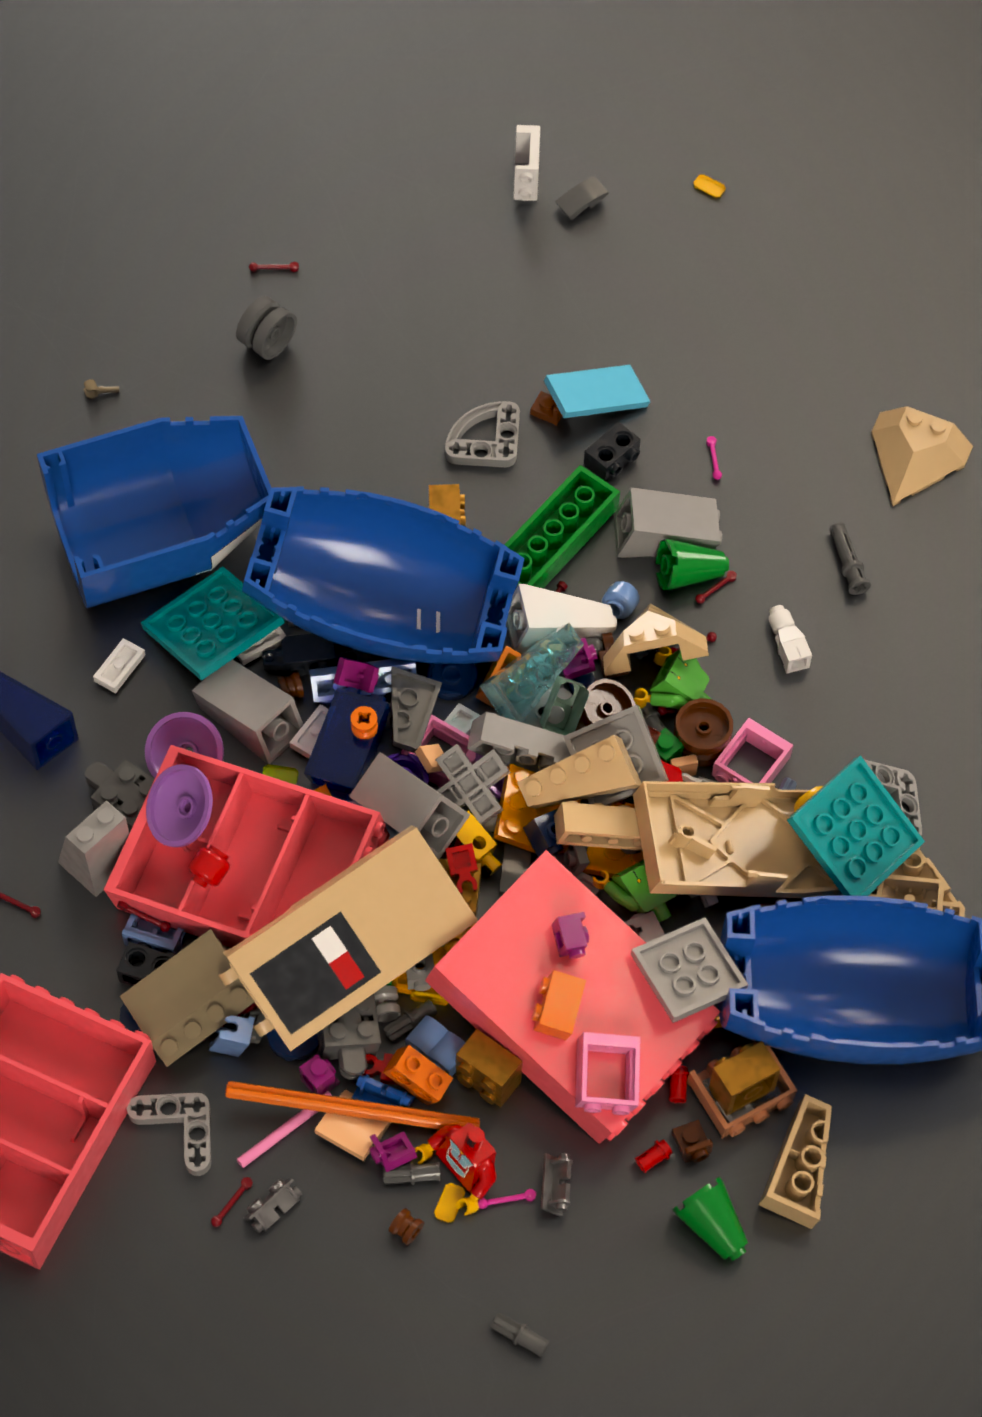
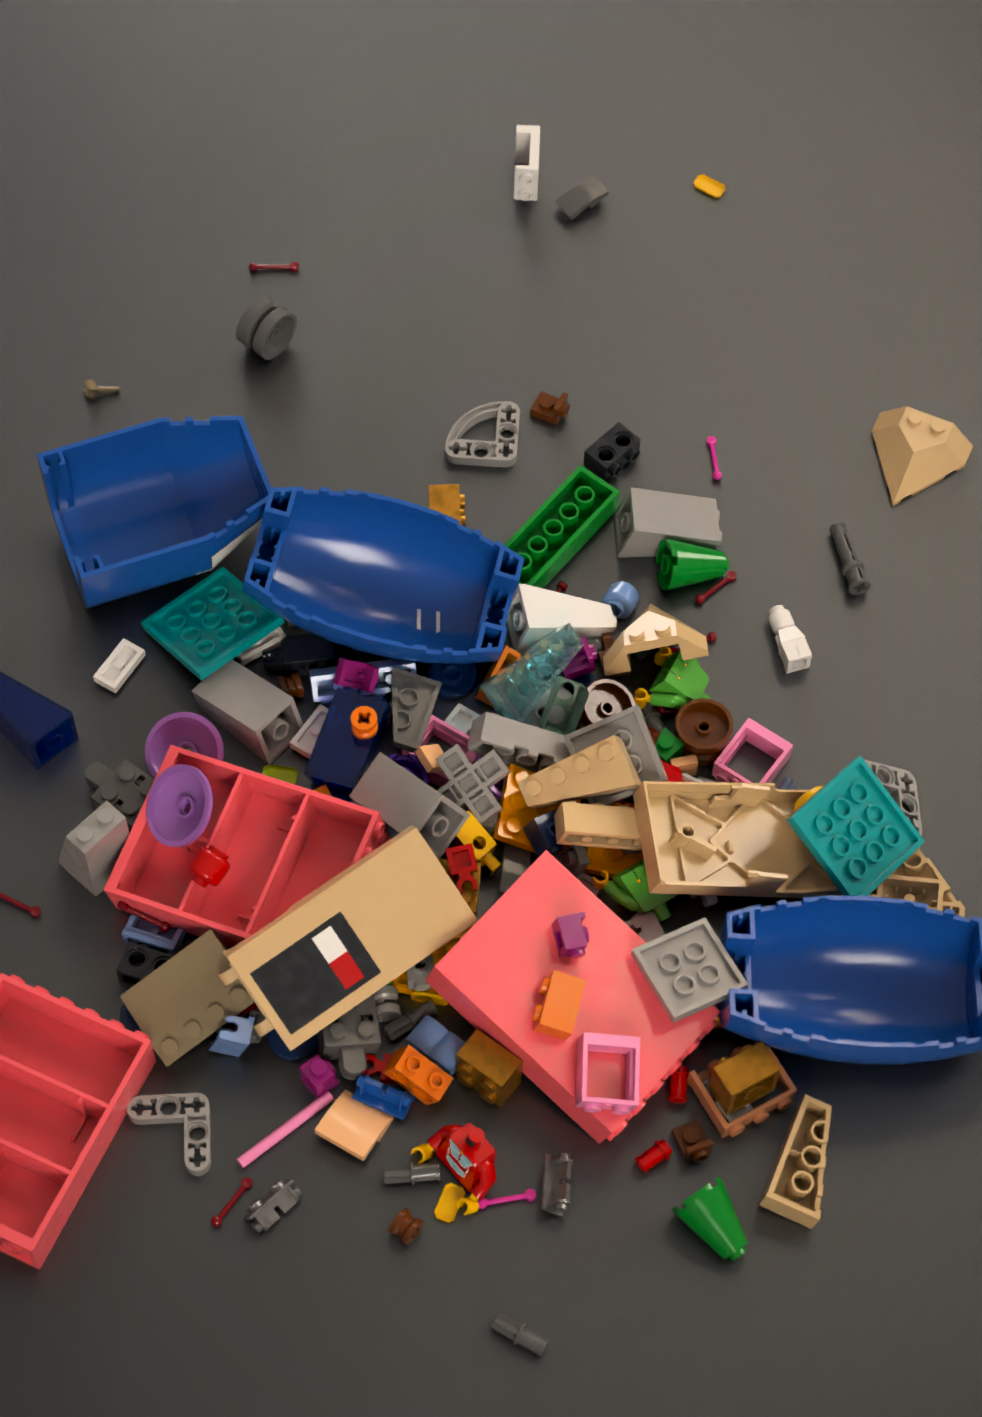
(345, 1106): orange axle -> none
(392, 1151): magenta bracket -> none
(596, 391): medium azure tile -> none

